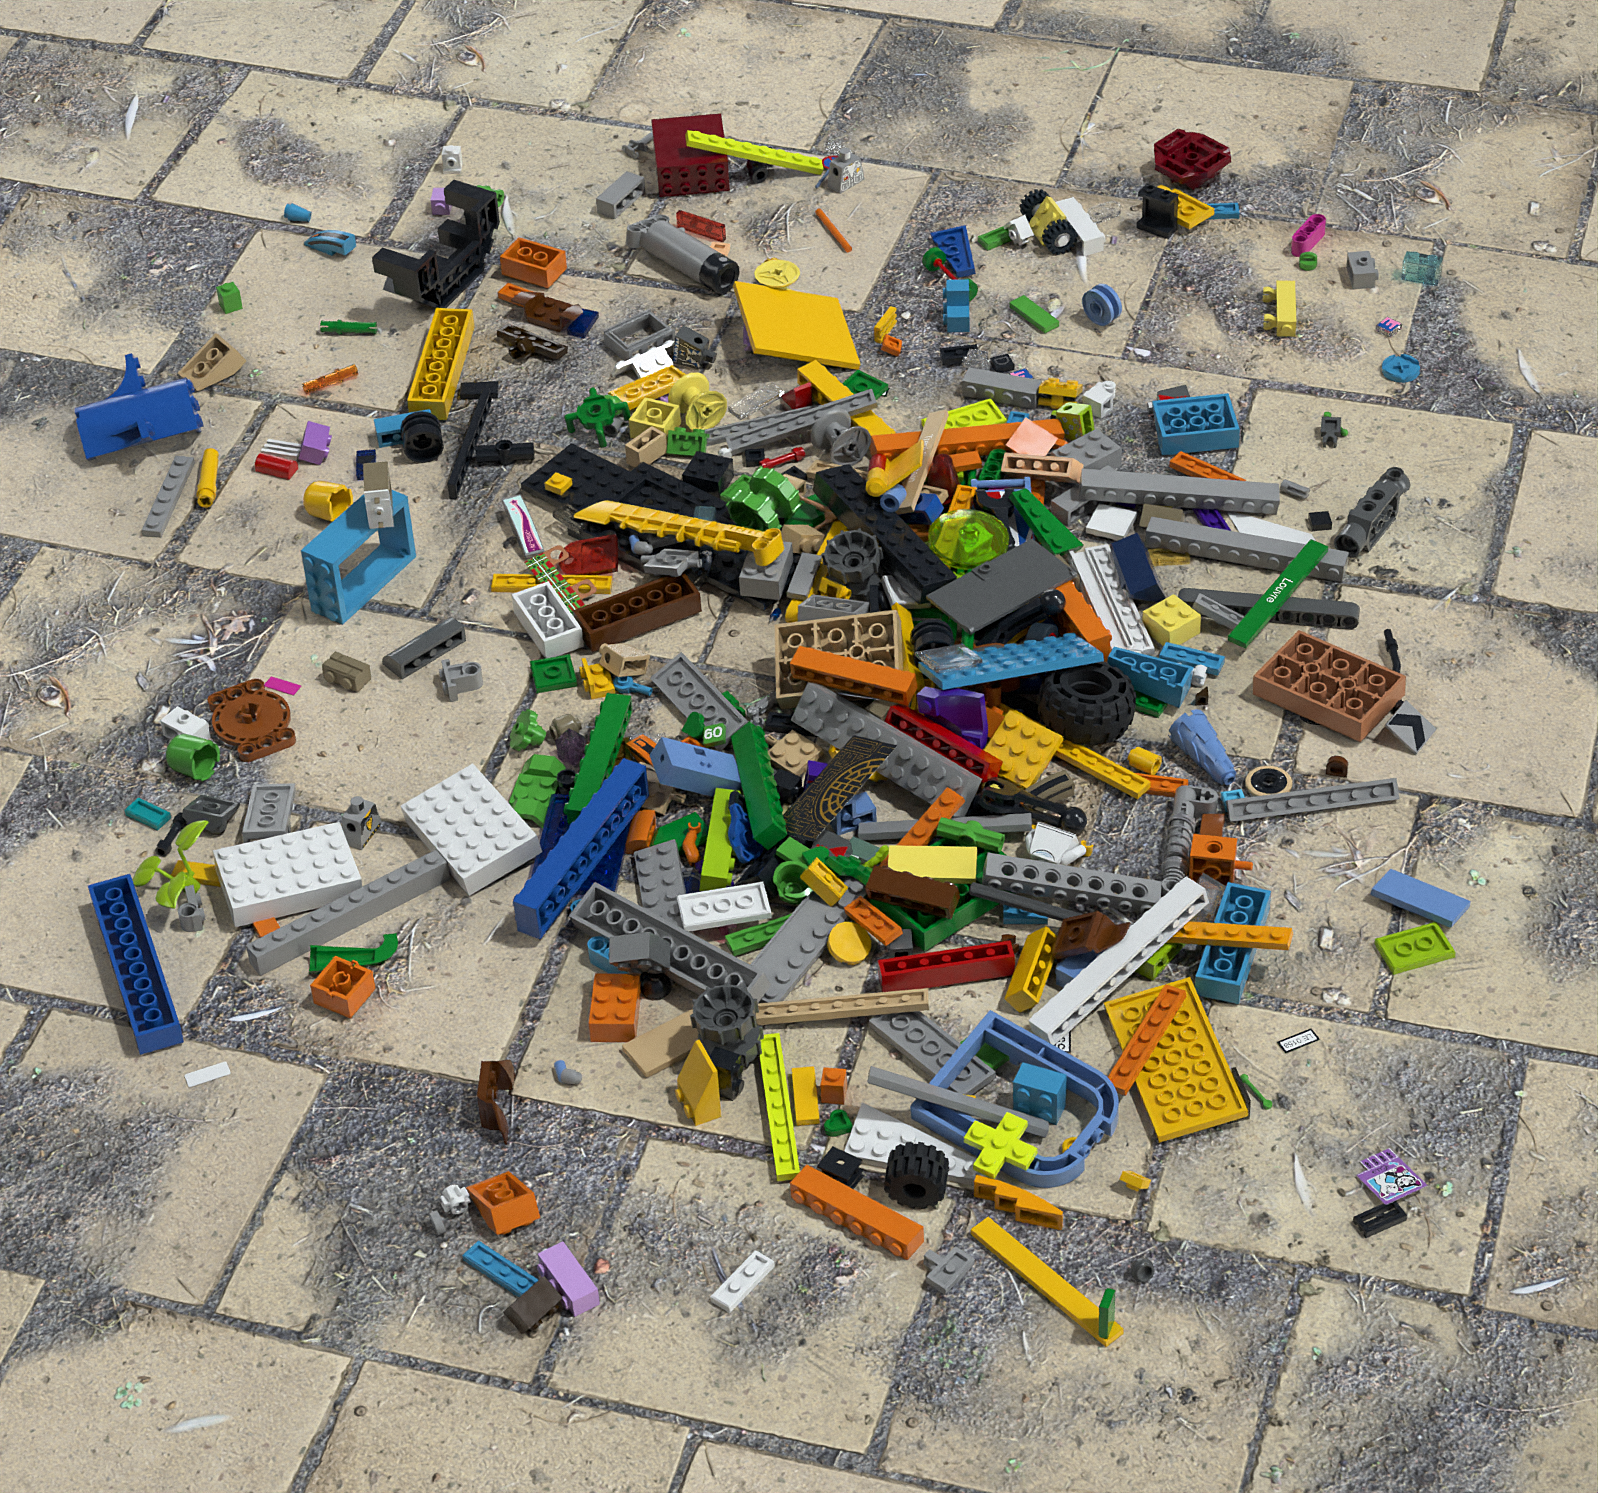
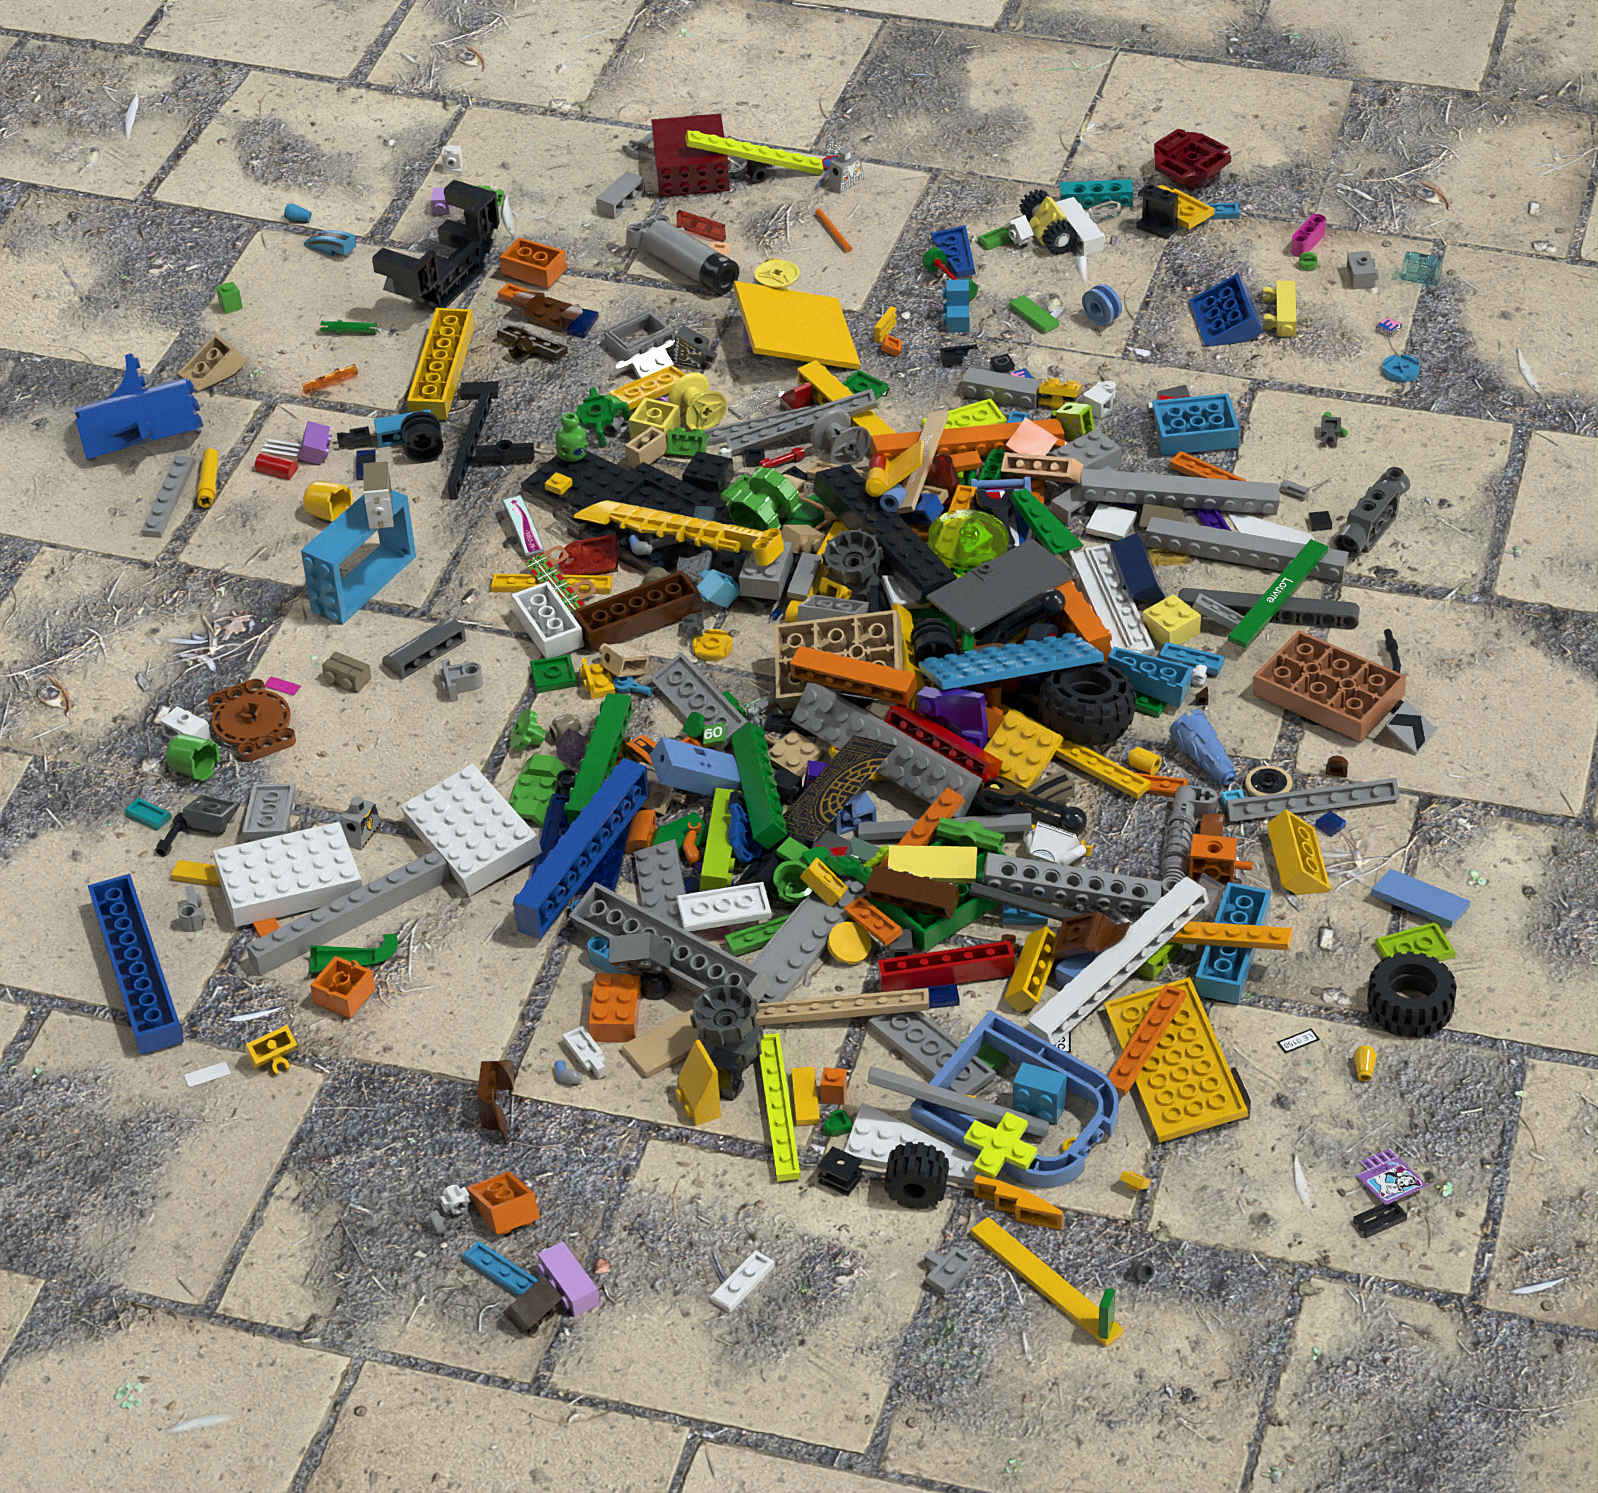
(170, 891): lime plant -> none
(271, 1049): none -> yellow brick
(356, 437): none -> black plate
(571, 439): none -> bright green piece
(586, 1051): none -> white hinge
(671, 562): light grey plate -> none
(693, 625): none -> dark grey plate
(713, 645): none -> yellow tile
(718, 588): none -> medium azure brick
(857, 1212): orange brick -> none
(943, 996): none -> clear blue tile
(949, 658): clear piece -> none
(1098, 192): none -> teal brick
(1226, 313): none -> blue slope
(1267, 1104): bright green hinge -> none
(1297, 855): none -> yellow slope
(1330, 823): none -> clear blue tile
(1365, 1061): none -> yellow cone
(1411, 973): none -> black tyre

